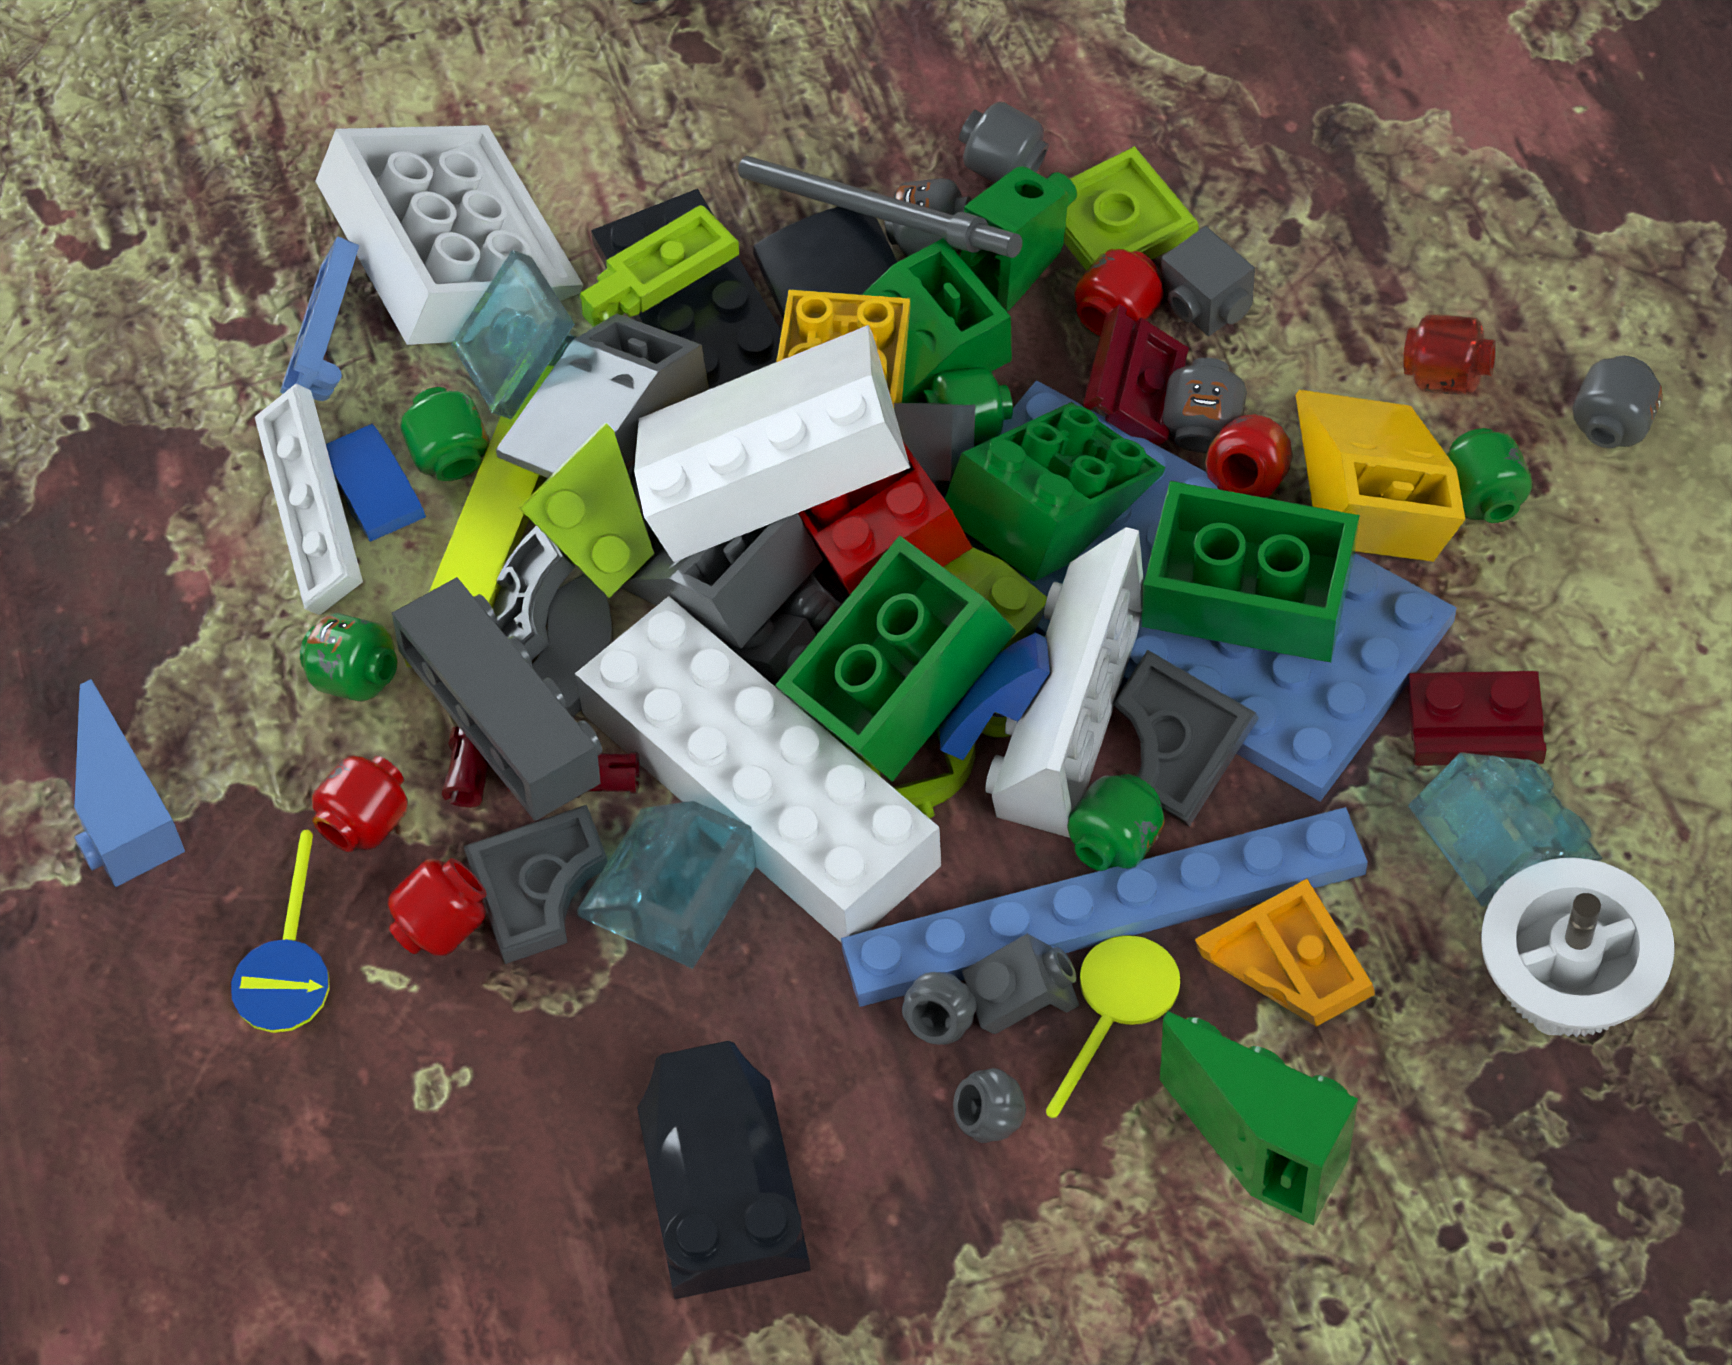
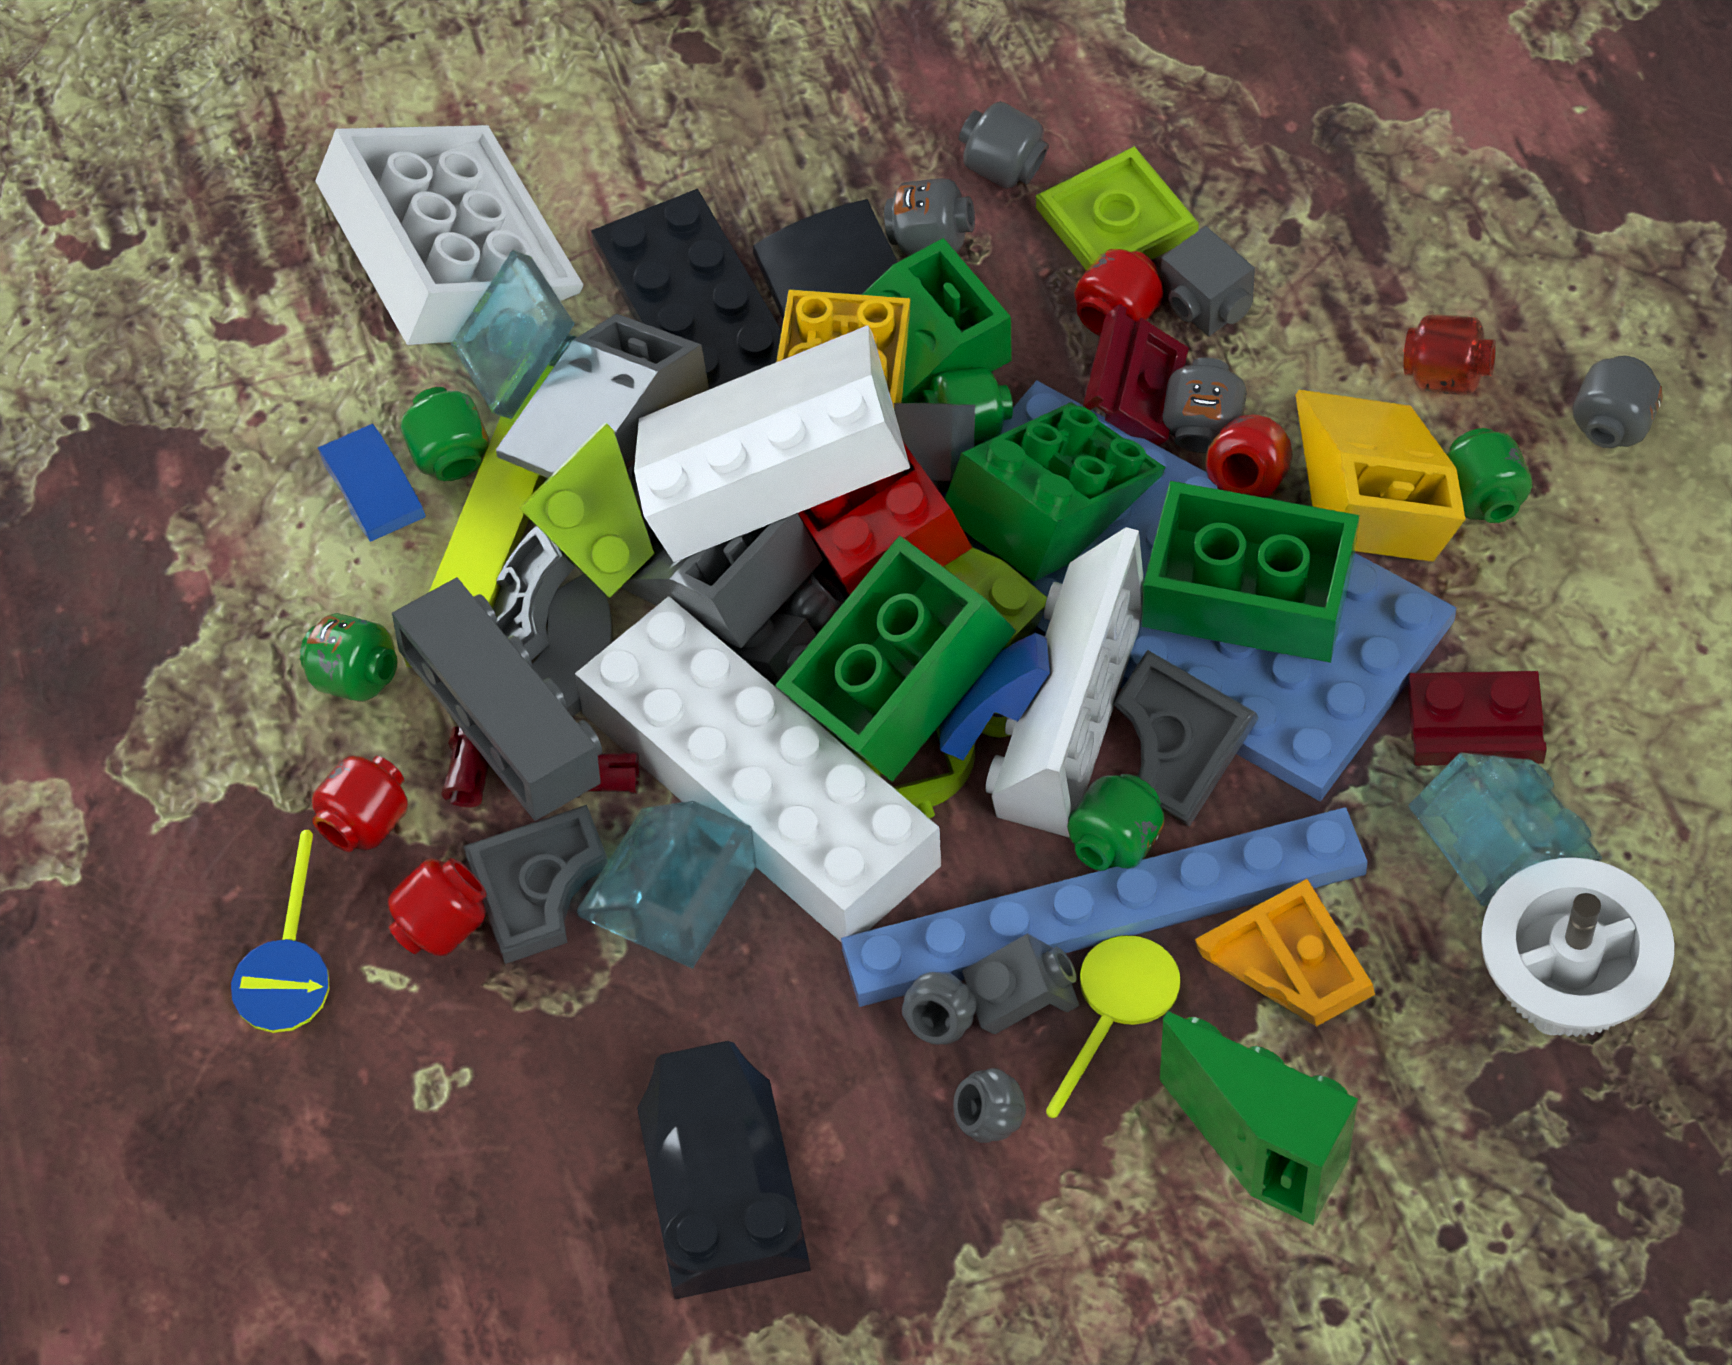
(115, 800): medium blue slope -> none
(307, 361): medium blue hinge -> none
(308, 500): white tile -> none
(659, 266): lime hinge -> none
(961, 230): dark grey bar -> none
(1034, 210): green torso -> none

